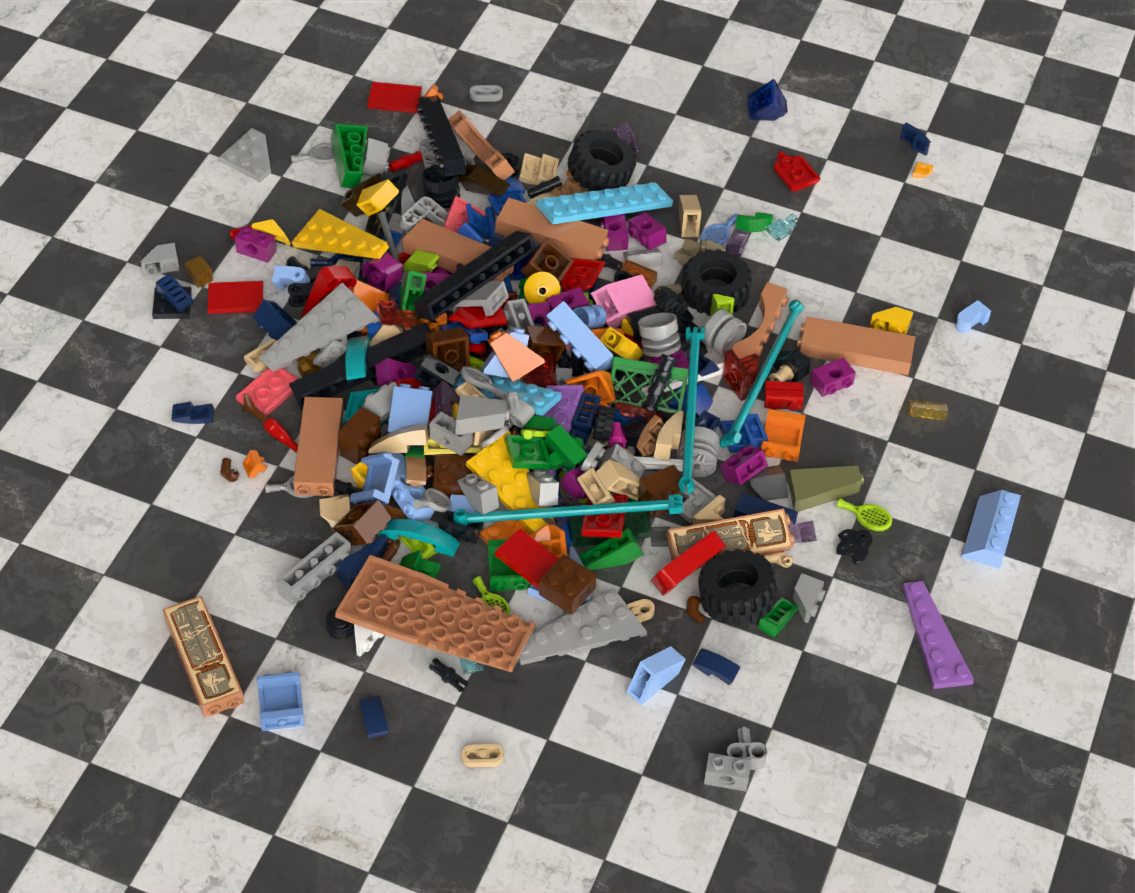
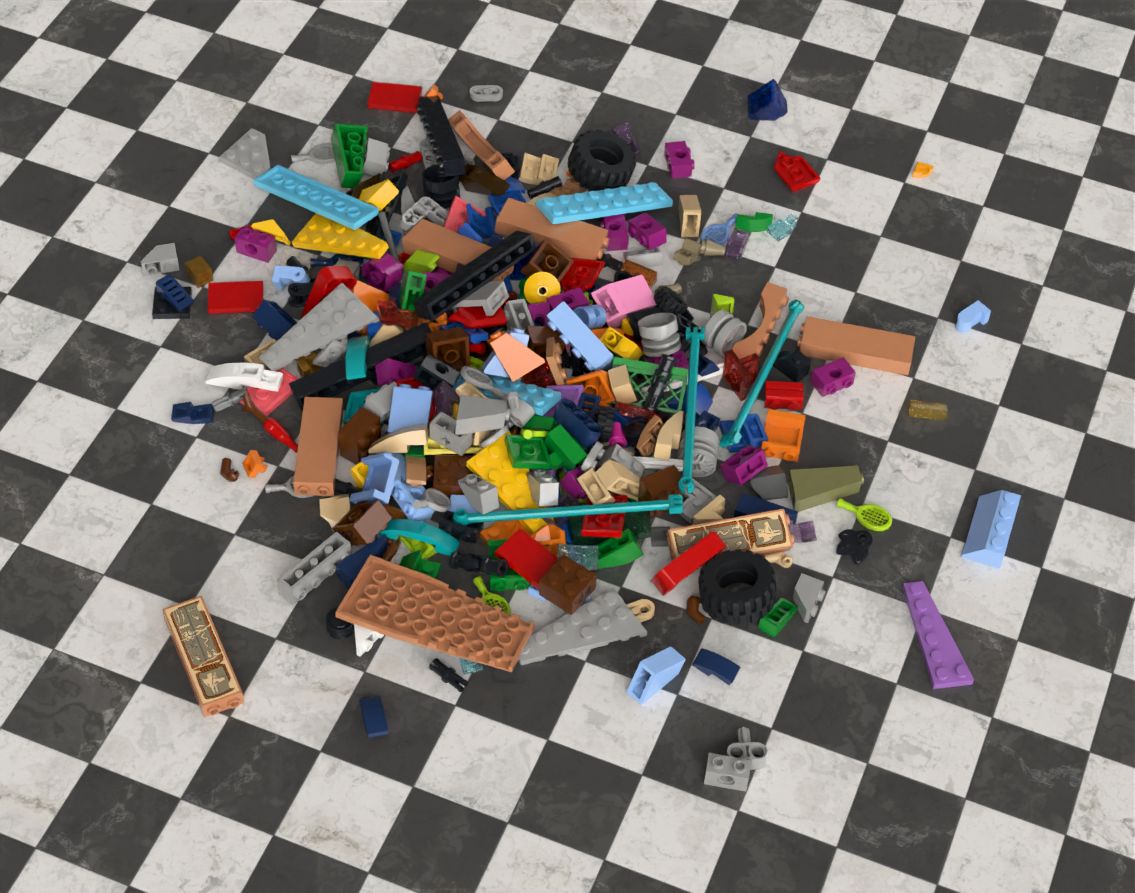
(229, 400): none -> dark grey axle
(244, 374): none -> white slope
(280, 701): medium blue panel -> none
(316, 197): none -> medium azure plate
(479, 564): none -> black piece
(482, 755): tan plate -> none
(553, 358): none -> medium nougat plate
(577, 423): none -> dark blue beam
(589, 554): none -> clear light blue slope
(622, 384): none -> tan slope
(679, 159): none -> magenta brick
(717, 266): black tyre -> none
(782, 375): tan bush -> none
(892, 320): yellow slope -> none
(914, 136): dark blue slope -> none

